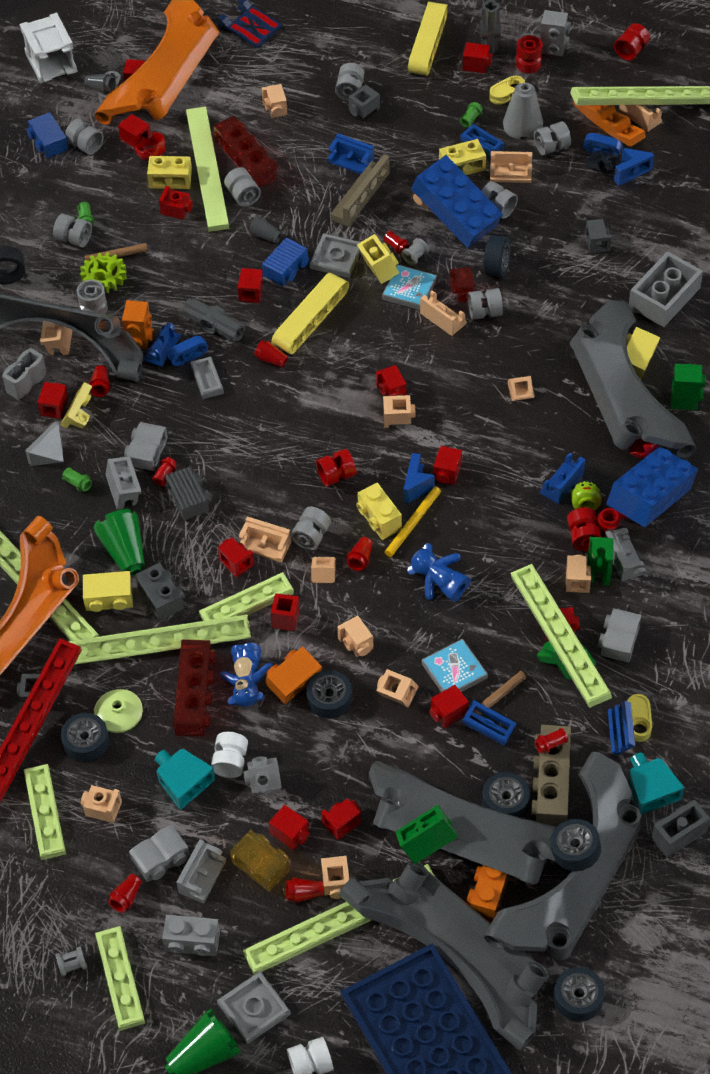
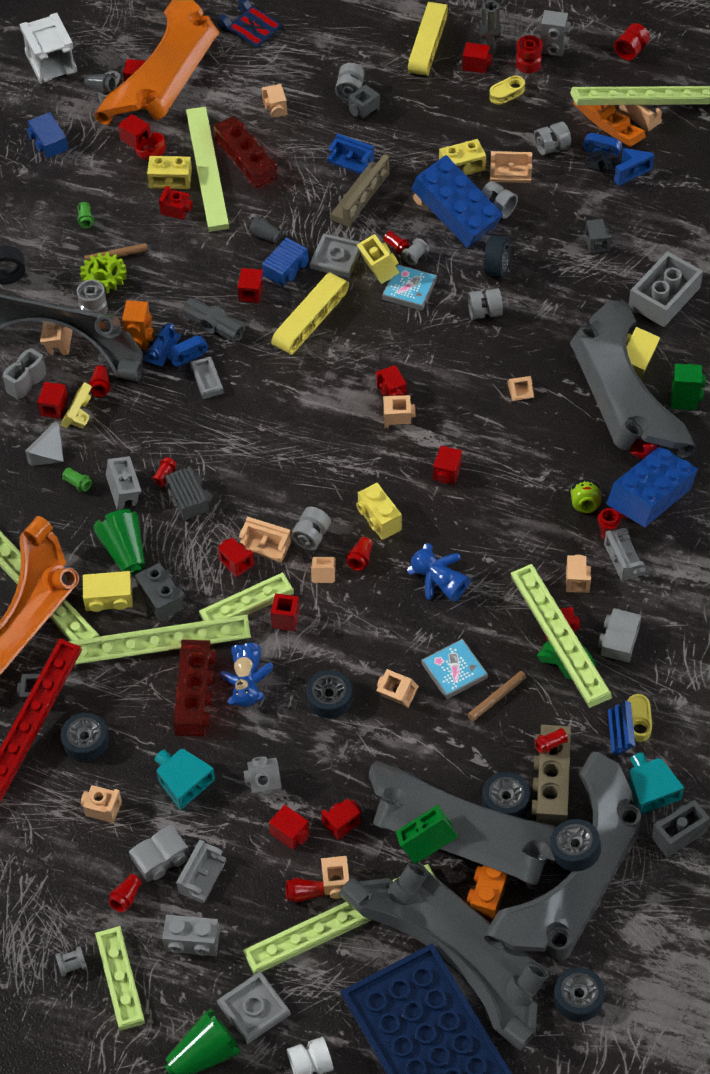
(44, 812): yellowish green tile -> none
(71, 230): light grey wheel -> none
(84, 136): light grey wheel -> none
(123, 718): yellowish green dish -> none
(146, 445): light grey brick -> none
(229, 754): white wheel -> none
(242, 187): light grey wheel -> none
(260, 860): clear yellow brick -> none
(270, 354): red cone -> none
(292, 674): orange brick -> none
(328, 467): red wheel -> none
(356, 636): light nougat brick -> none
(412, 522): yellow bar -> none
(417, 482): blue slope -> none
(441, 314): light nougat hinge -> none
(449, 706): red brick -> none
(461, 283): clear red brick -> none
(474, 111): bright green pin -> none
(483, 729): blue tile -> none
(484, 136): blue tile -> none
(523, 113): light grey cone -> none
(563, 479): blue hinge -> none
(583, 525): red wheel -> none
(601, 558): green hinge -> none

